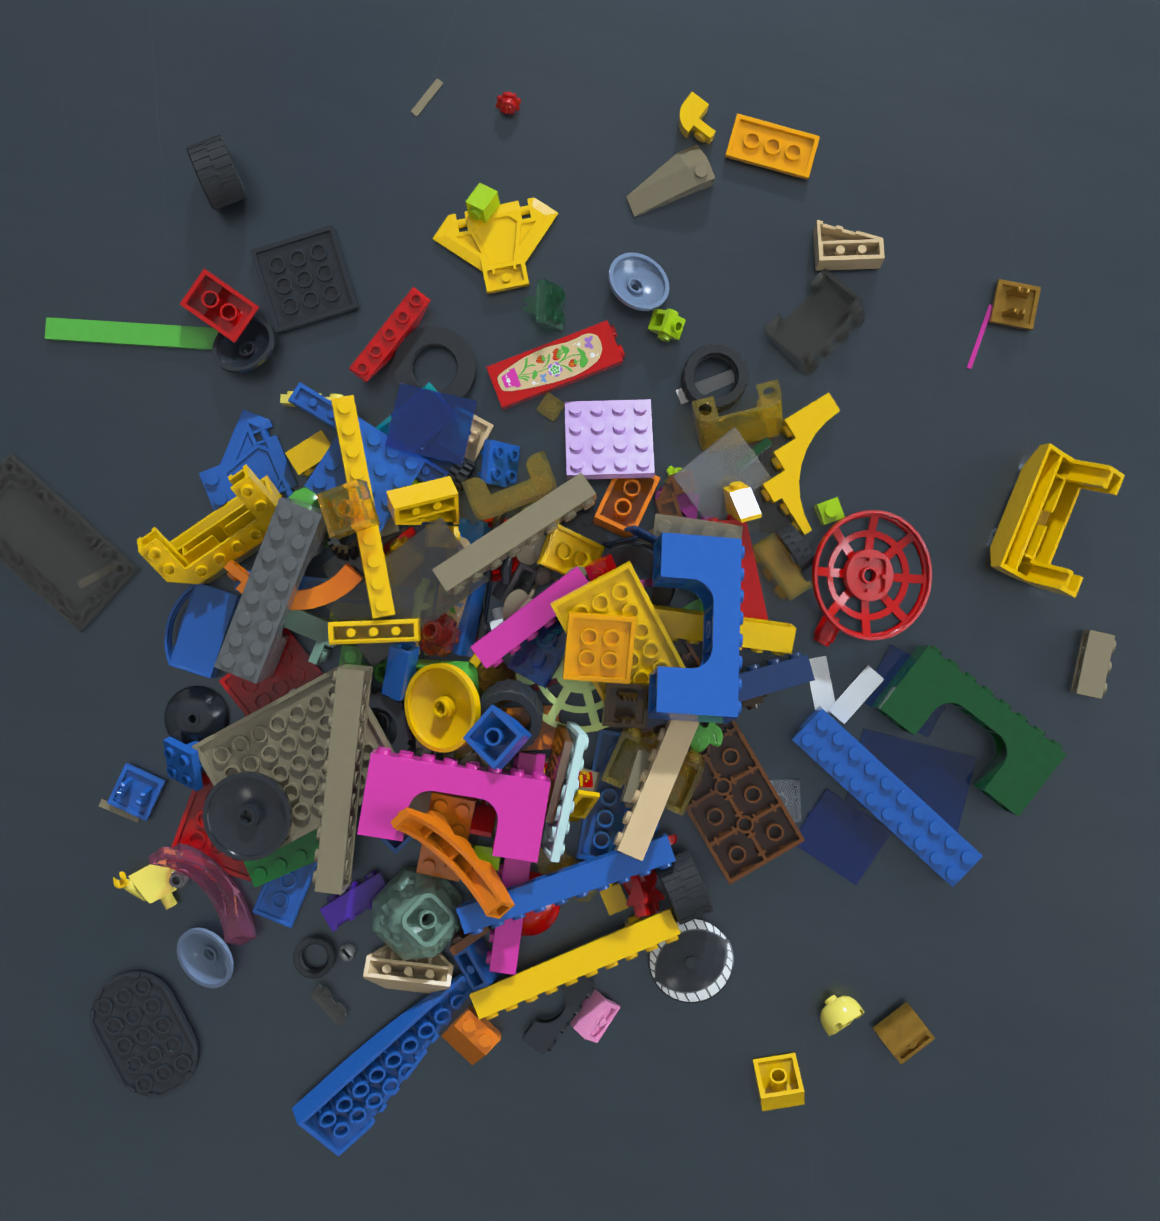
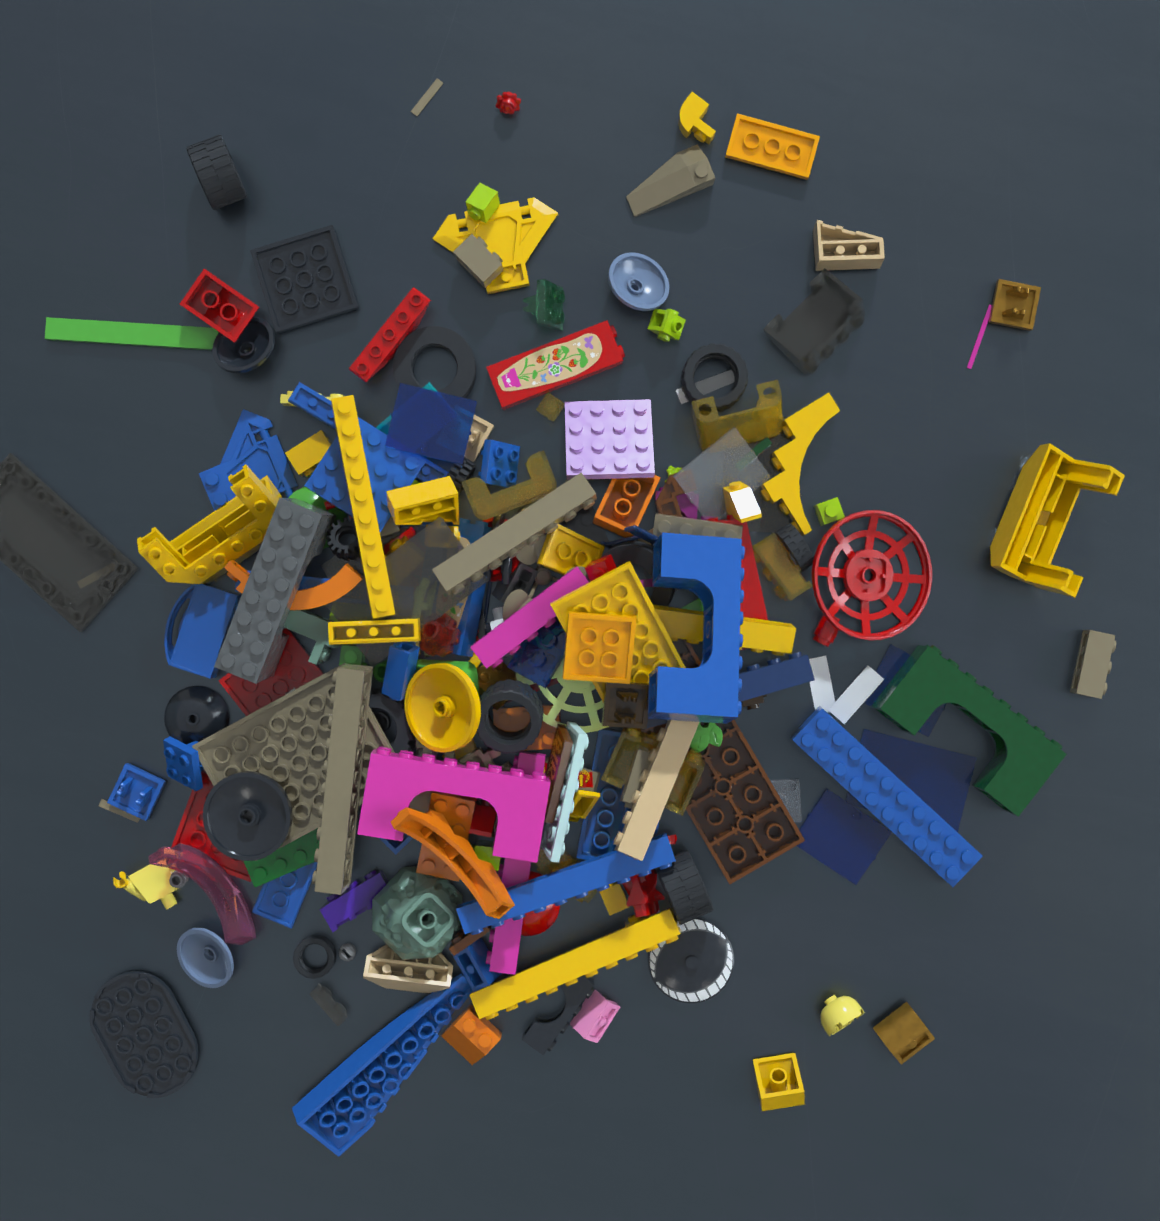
(348, 509): clear yellow brick -> none
(479, 260): none -> dark tan brick
(497, 737): blue slope -> none

